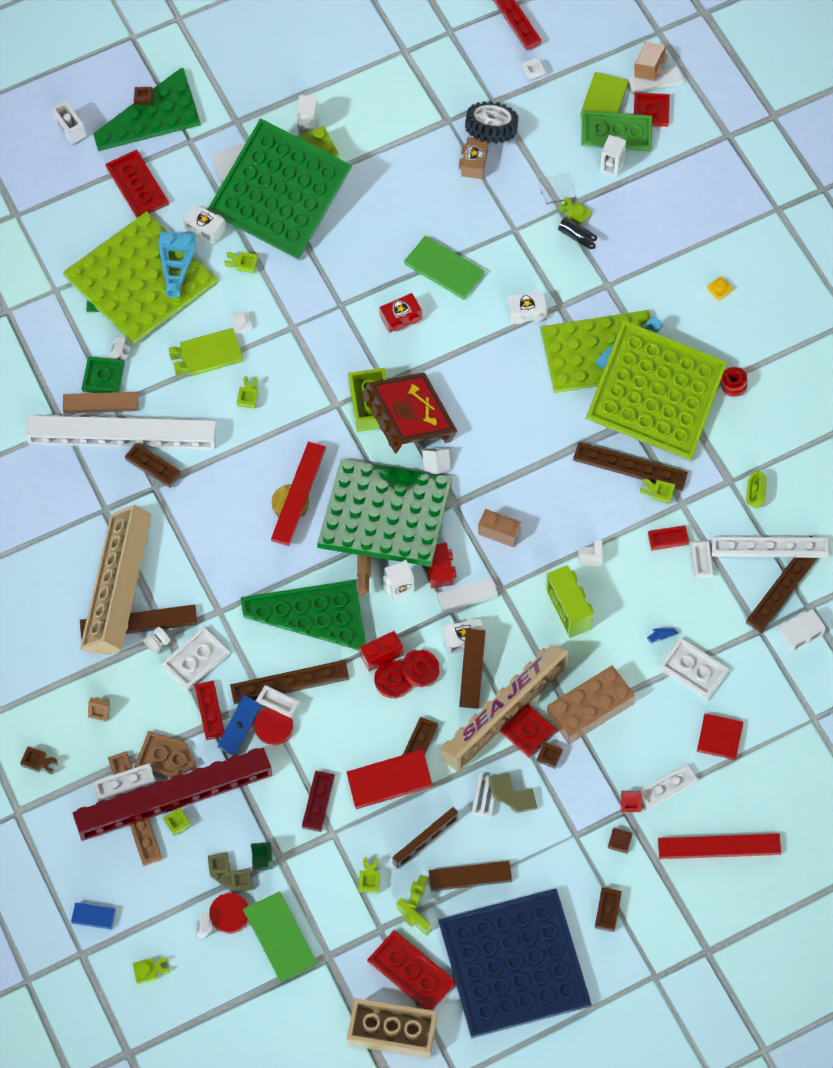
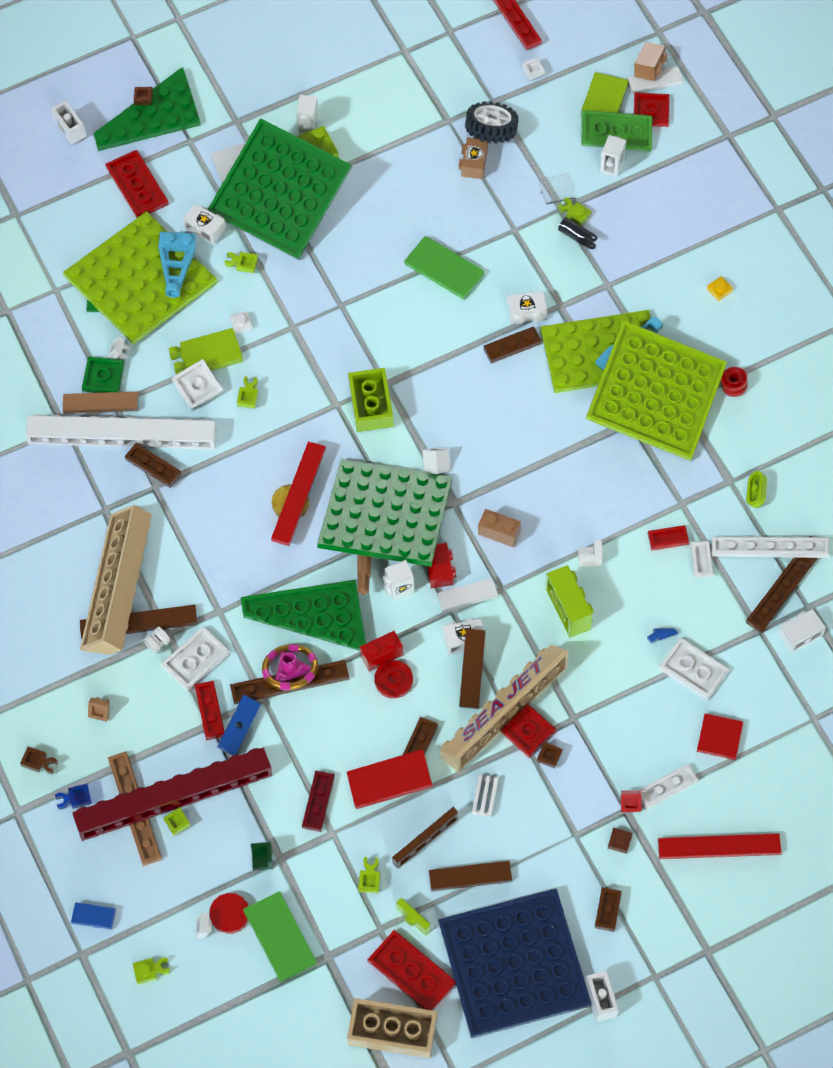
(77, 797): none -> clear blue plate
(124, 782): white tile -> none
(165, 755): medium nougat tile -> none
(196, 384): none -> white plate
(235, 880): olive tile -> none
(273, 727): red tile -> none
(278, 701): white tile -> none
(290, 667): none -> dark pink piece
(400, 313): red brick -> none
(408, 410): panel -> none
(417, 891): lime plate -> none
(420, 668): red tile -> none
(512, 344): none -> reddish brown plate
(517, 801): olive tile -> none
(590, 704): medium nougat brick -> none
(601, 996): none -> white brick
(629, 465): reddish brown tile -> none
(660, 491): lime plate -> none

